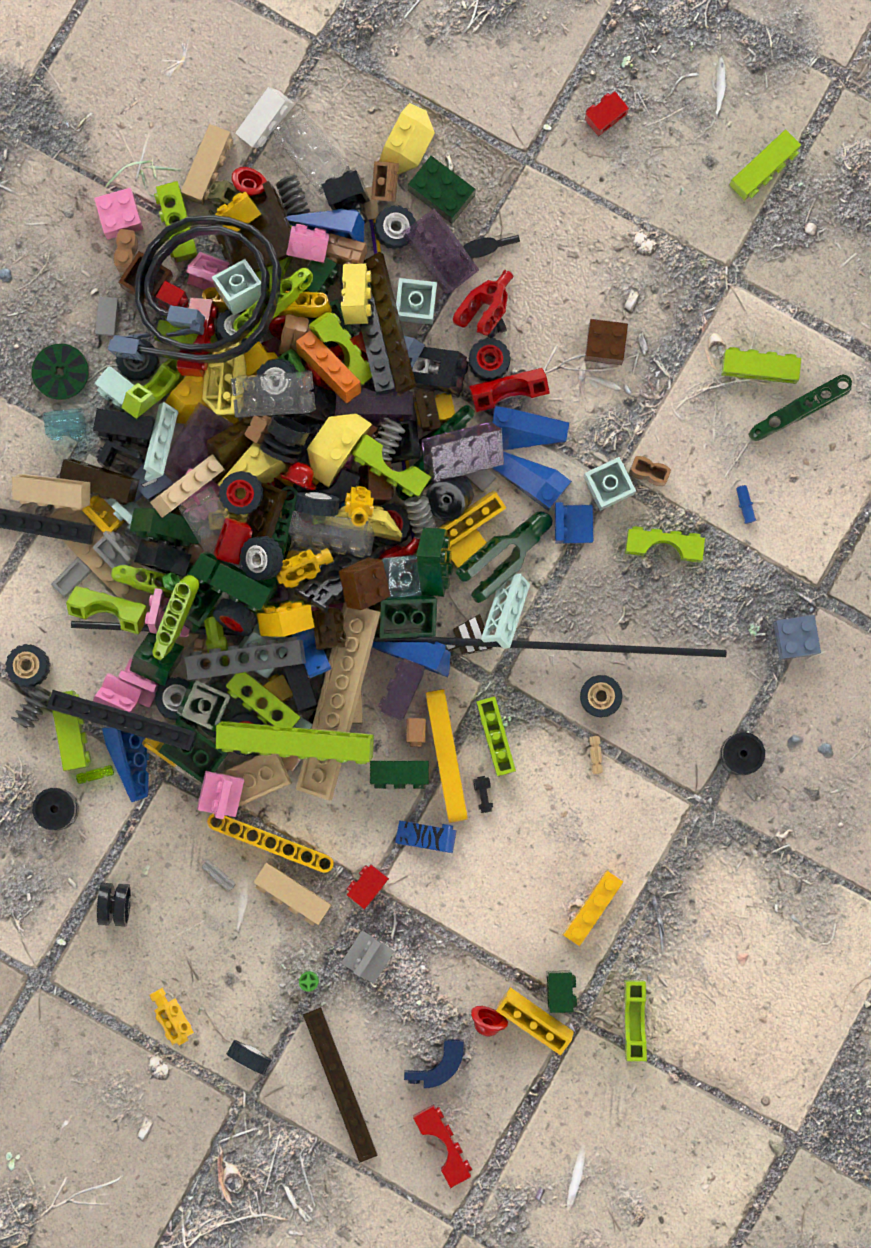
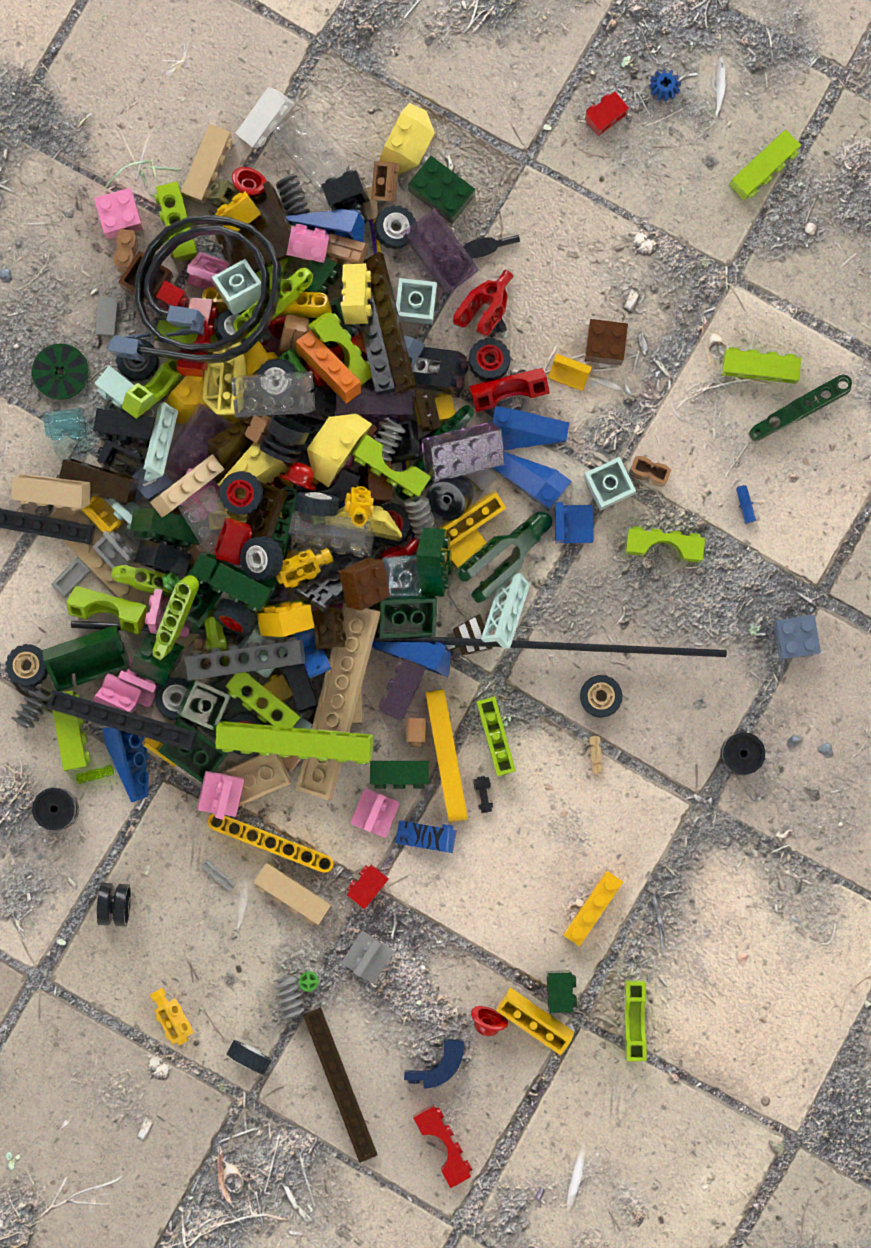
(87, 657): none -> dark green piece
(289, 996): none -> light grey piece
(375, 812): none -> bright pink bracket
(569, 372): none -> yellow panel
(660, 90): none -> blue gear

